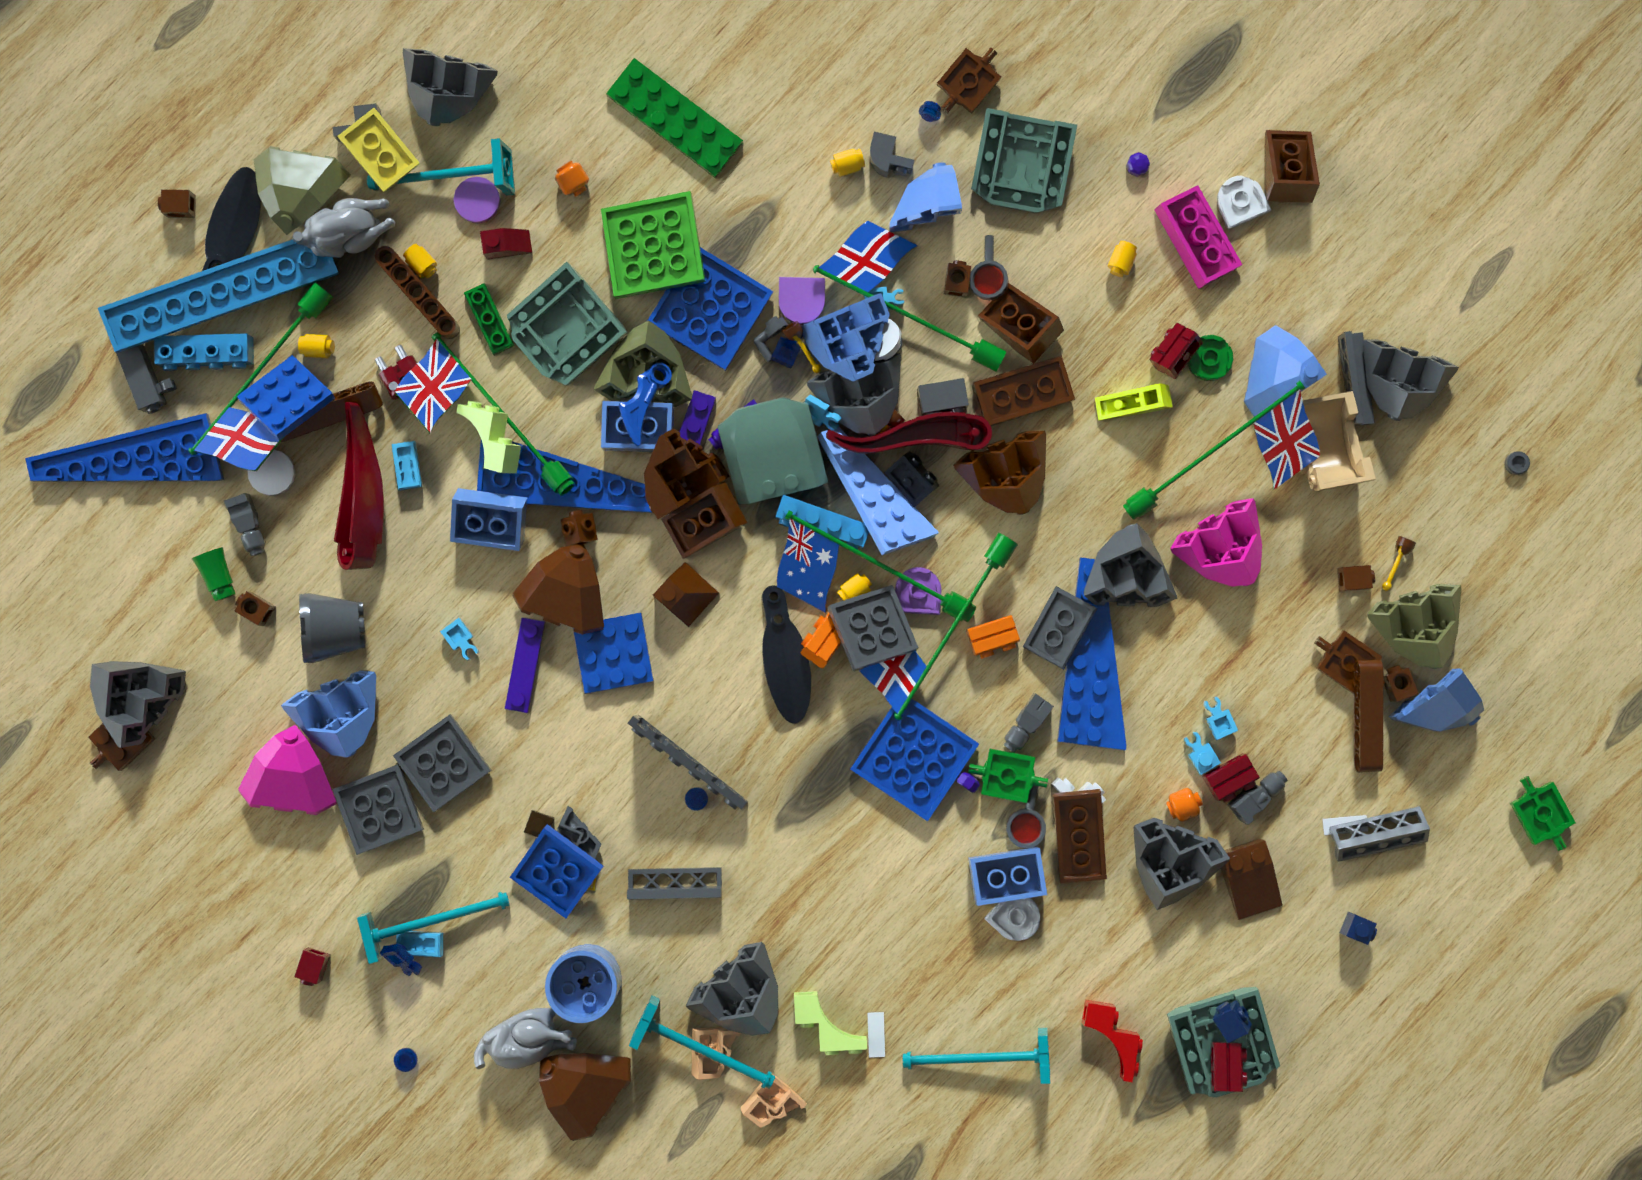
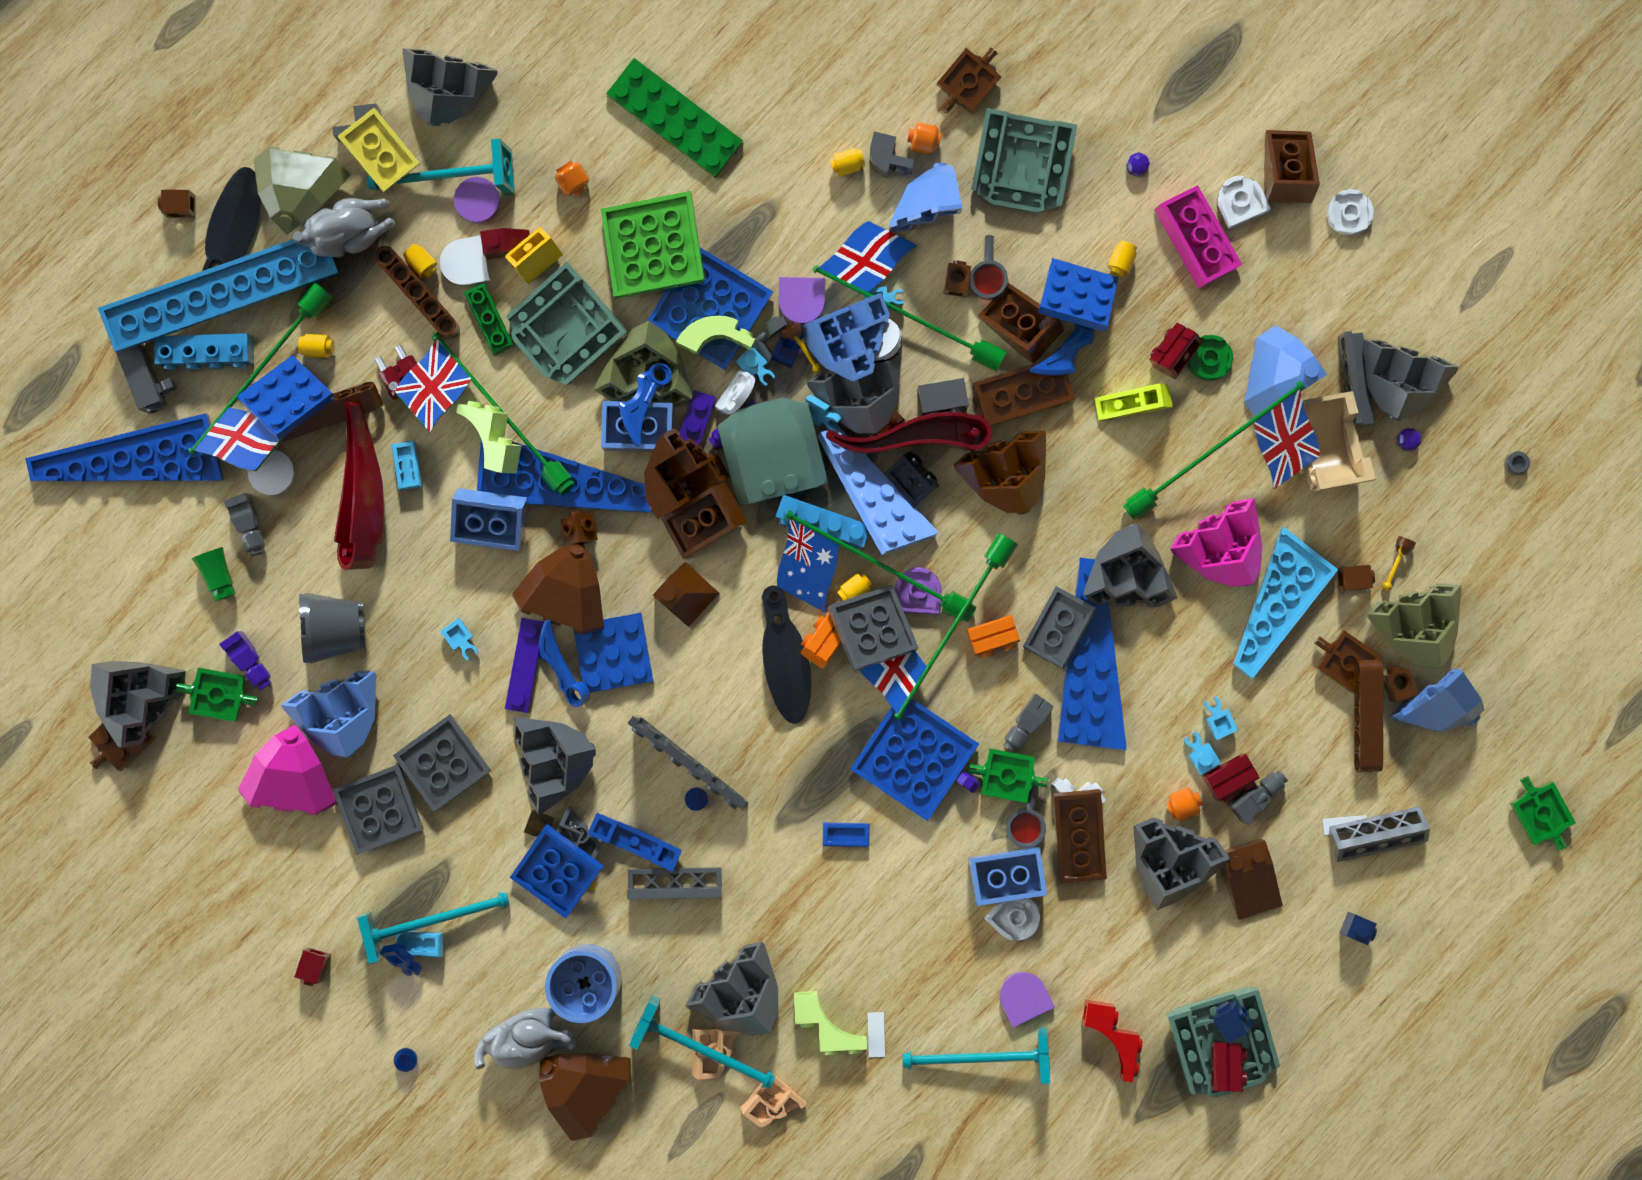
(217, 694): none -> green plate
(246, 659): none -> dark purple piece
(263, 612): reddish brown brick -> none
(464, 262): none -> white tile
(533, 255): none -> yellow brick
(550, 653): none -> blue piece
(553, 759): none -> dark grey brick
(635, 841): none -> blue slope
(713, 328): none -> yellowish green arch
(735, 393): none -> white tile
(754, 364): none -> medium azure plate
(846, 834): none -> blue tile
(924, 138): none -> orange head
(930, 111): clear blue plate -> none
(1024, 997): none -> medium lavender tile
(1063, 359): none -> blue piece
(1078, 295): none -> blue plate
(1286, 592): none -> medium azure wing
(1350, 212): none -> white tile
(1409, 439): none -> dark purple tile

